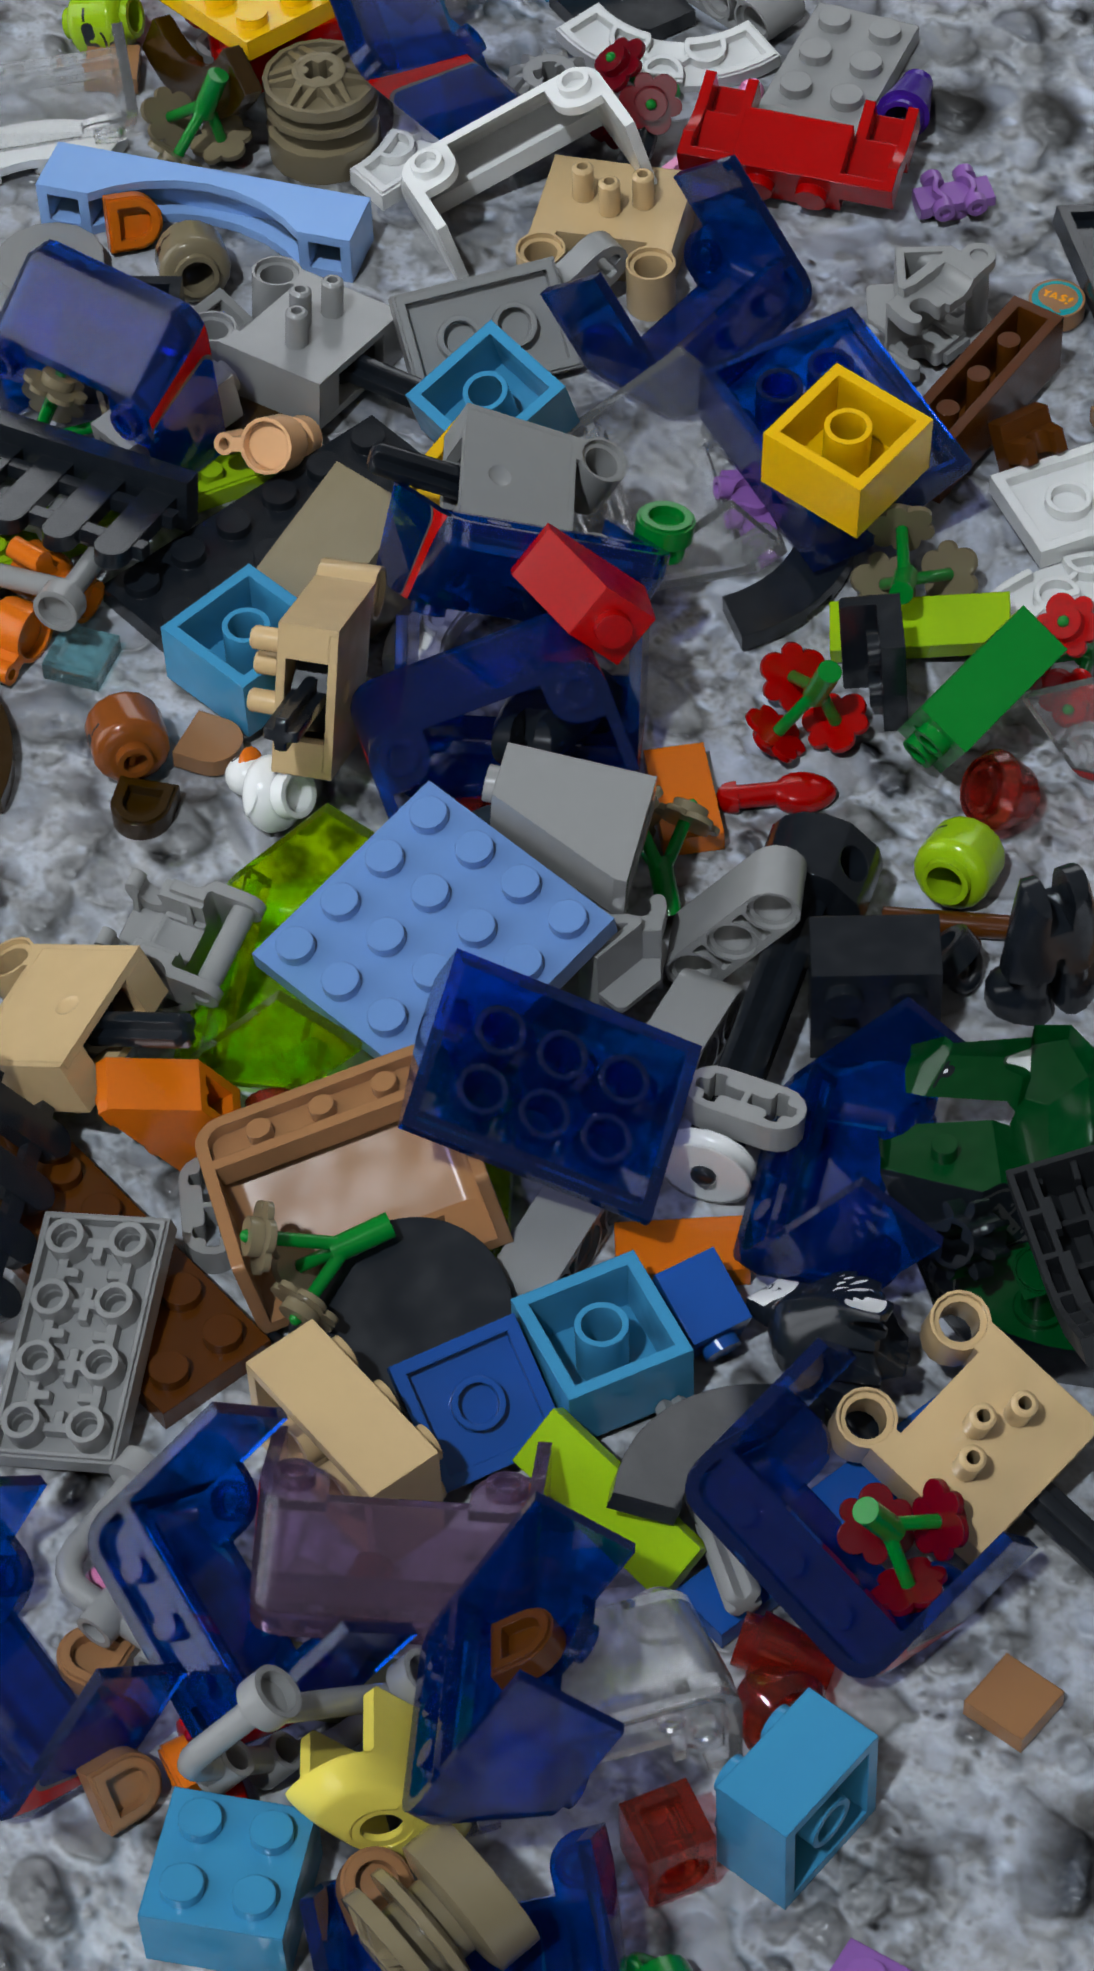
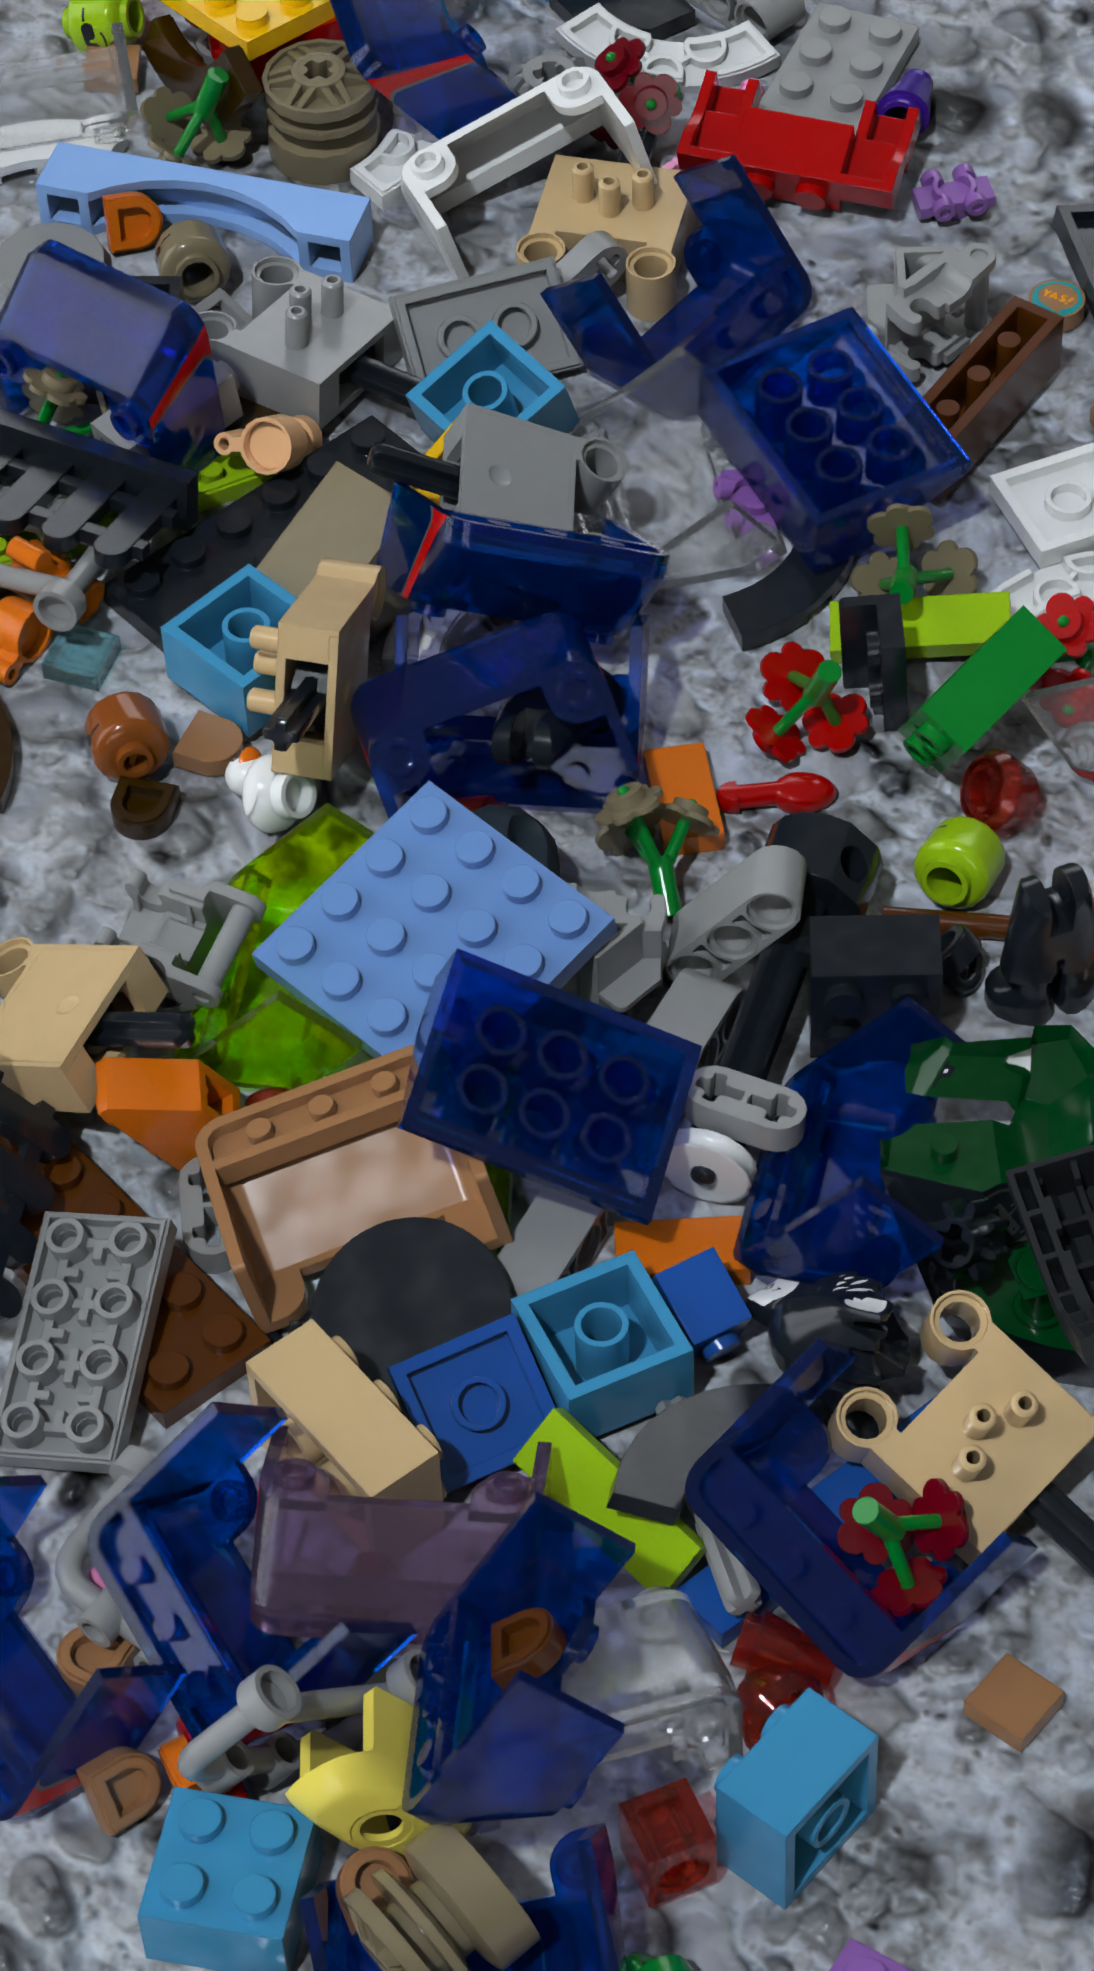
(297, 1267): plant -> none
(574, 818): light grey slope -> none
(585, 593): red slope -> none
(667, 526): green tile -> none
(846, 450): yellow brick -> none
(1025, 437): reddish brown tile -> none

